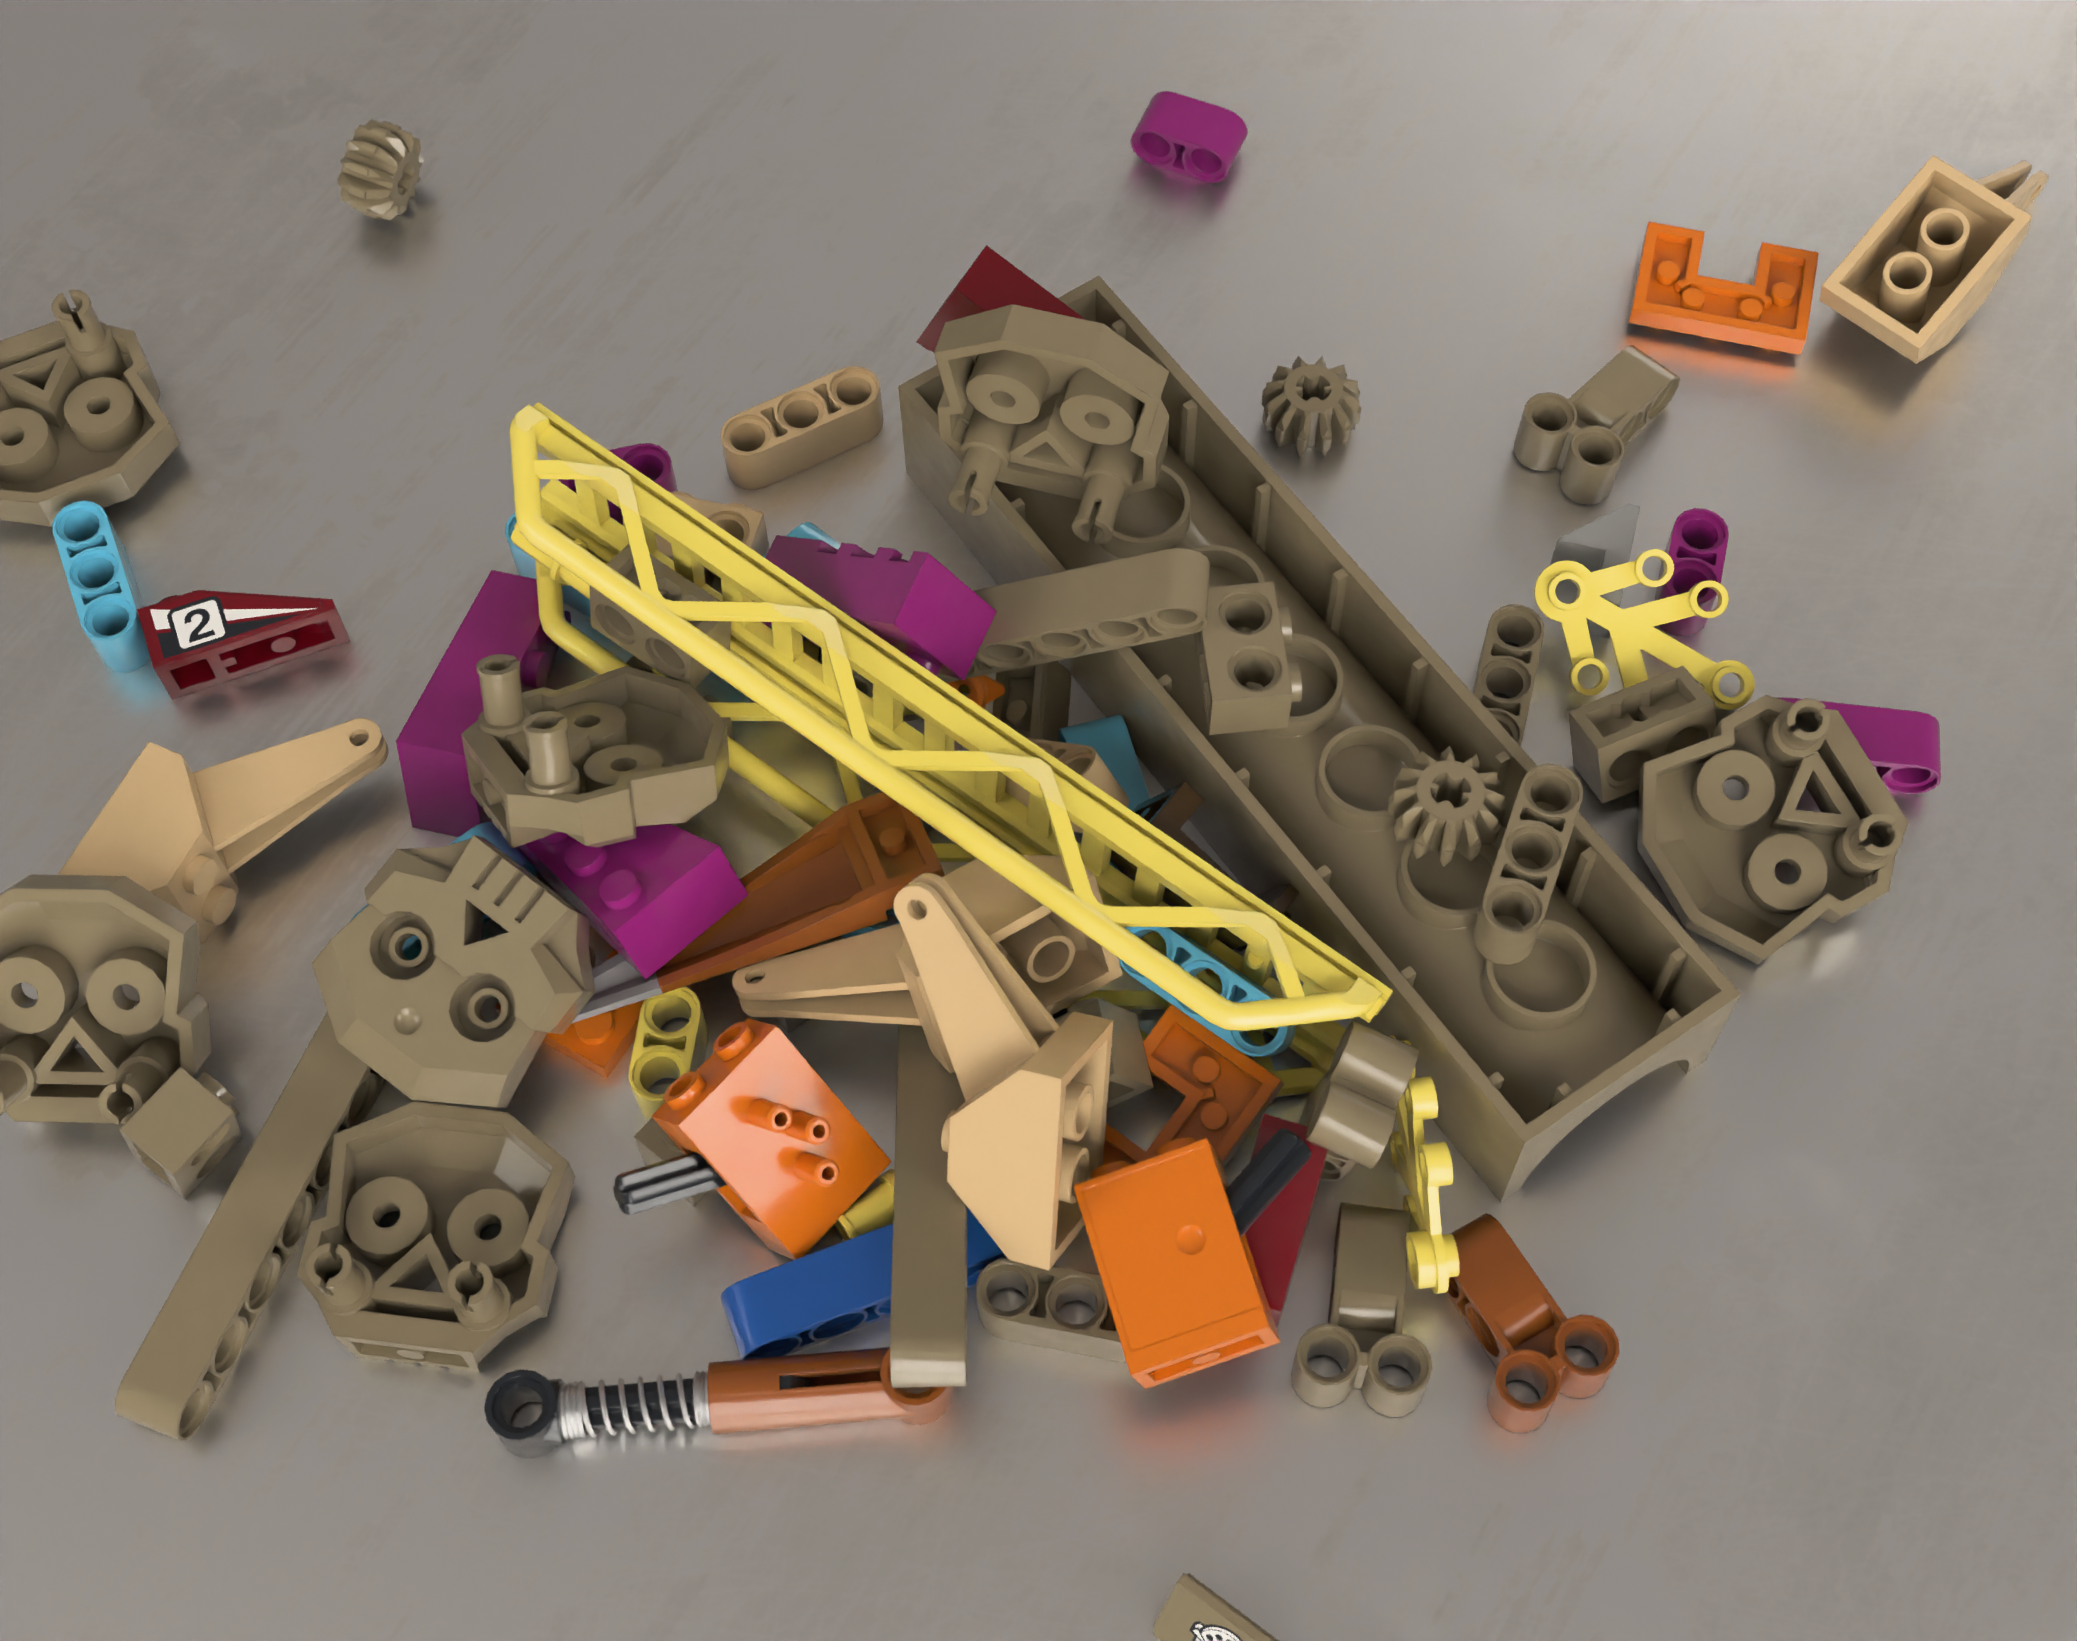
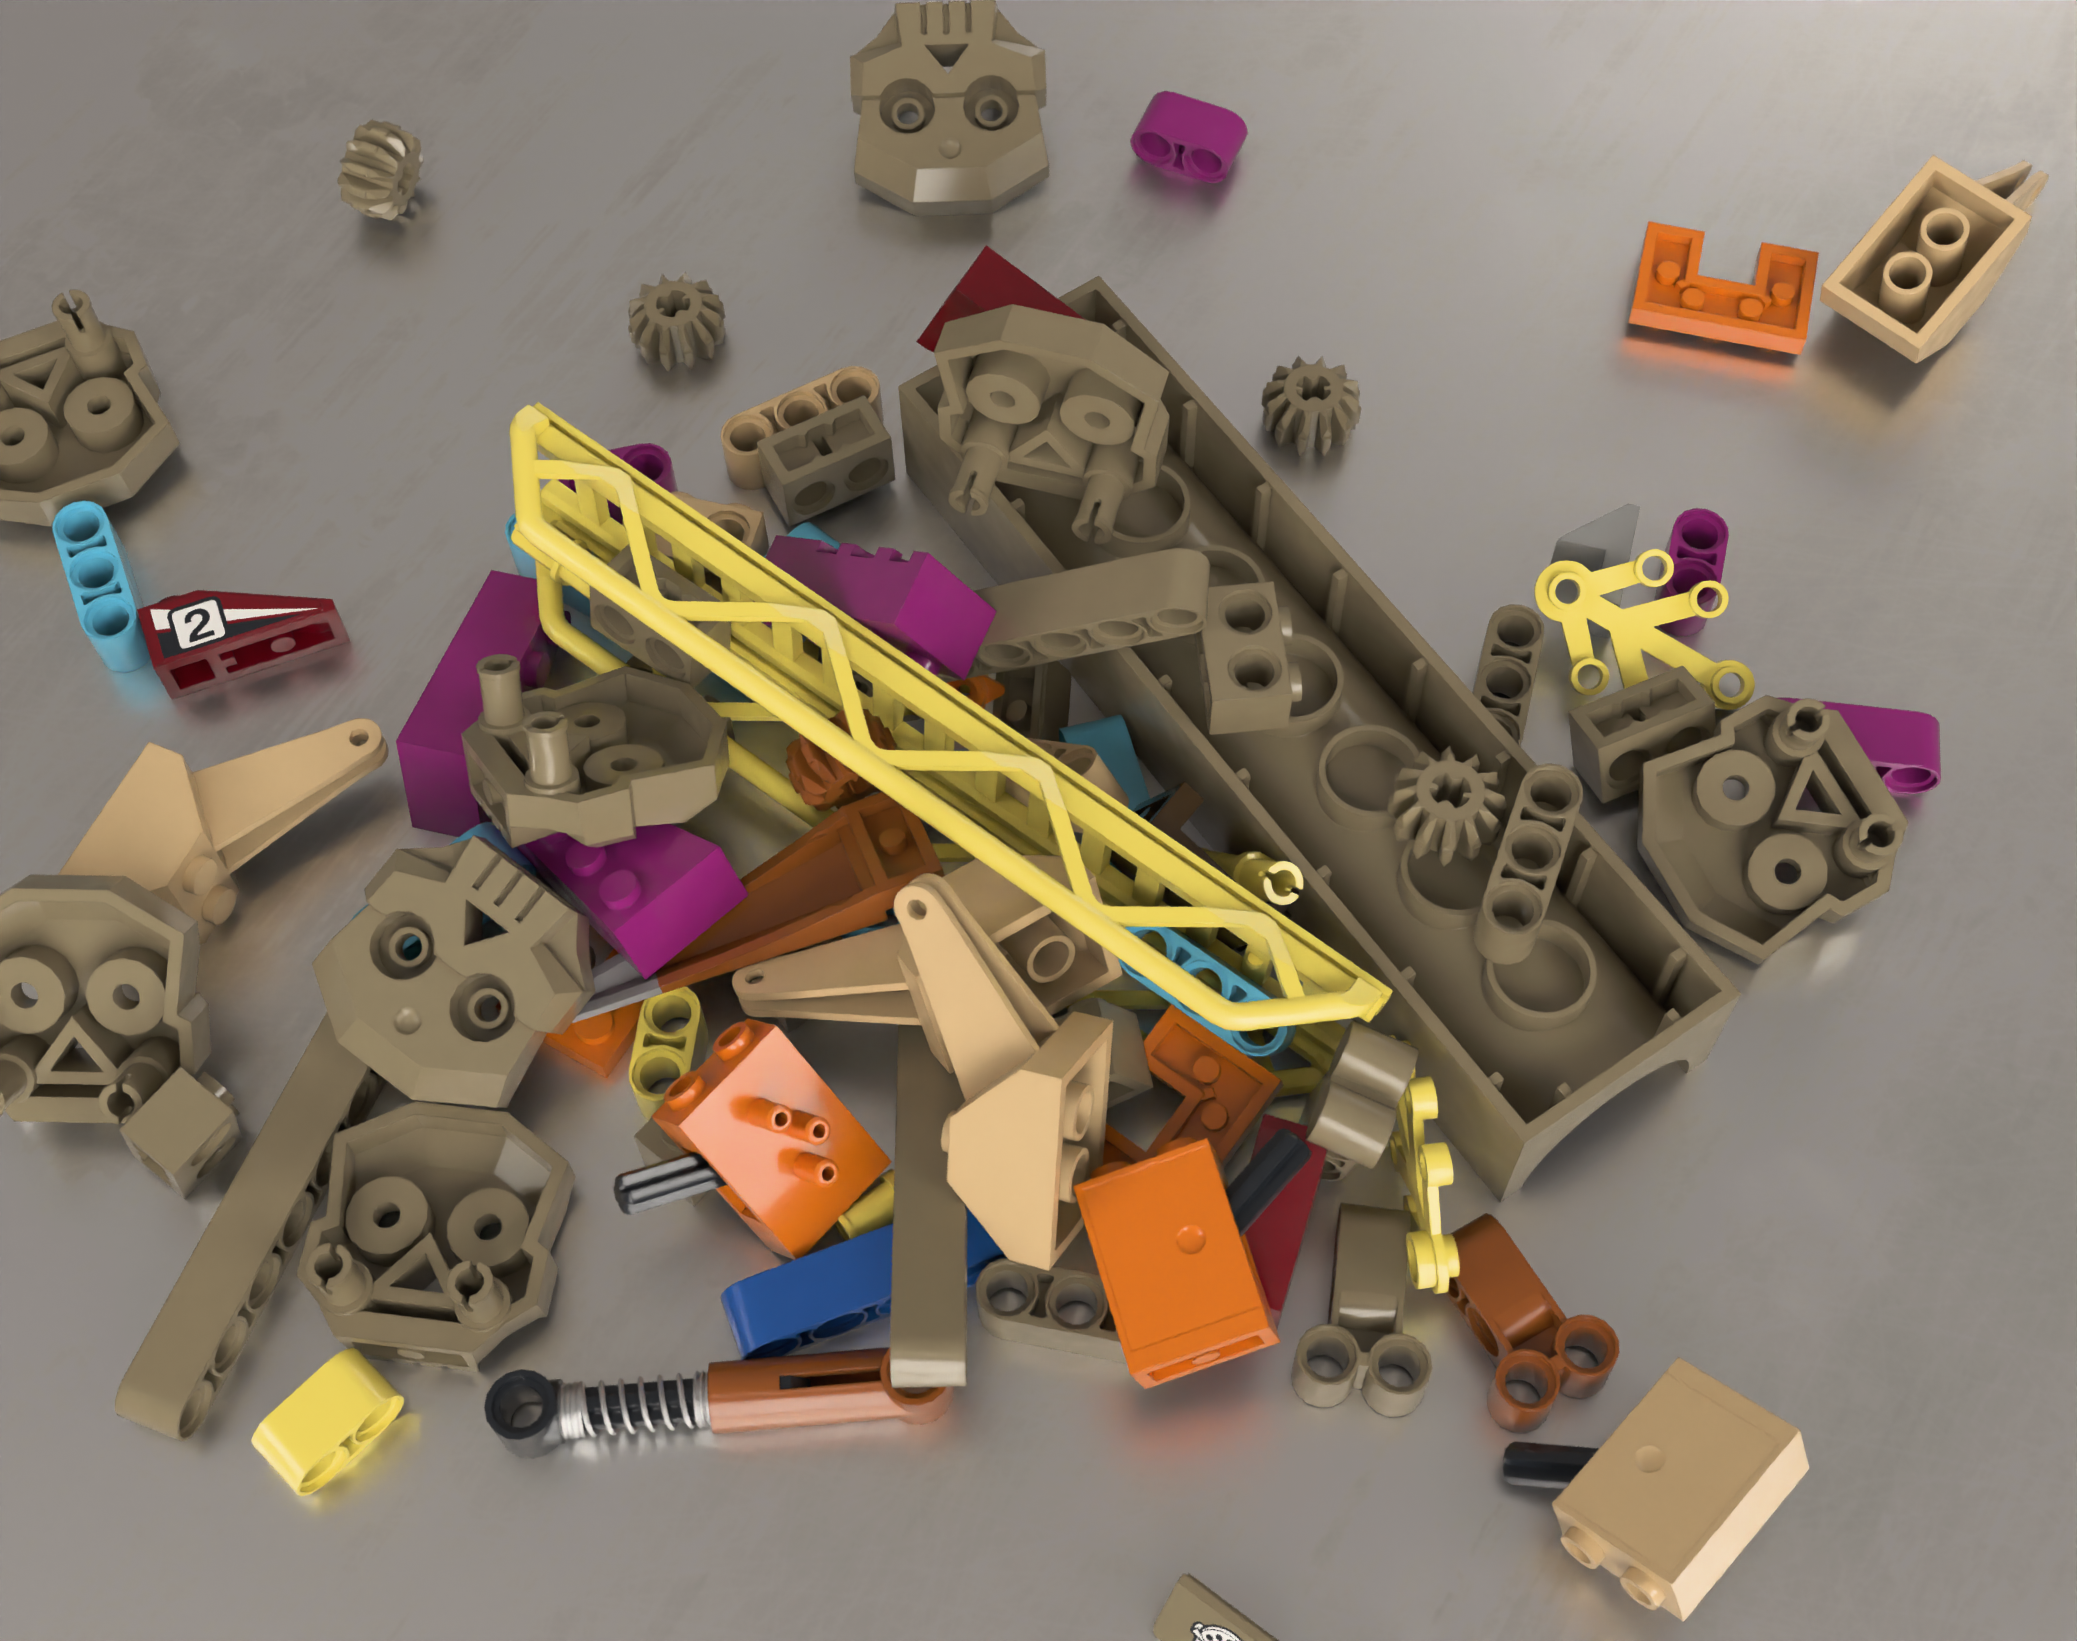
(327, 1421): none -> light yellow beam
(676, 322): none -> dark tan gear
(823, 778): none -> dark orange gear
(826, 460): none -> dark tan brick
(950, 155): none -> dark tan brick
(1261, 875): none -> light yellow pin
(1590, 429): dark tan piece -> none
(1670, 1487): none -> tan piece

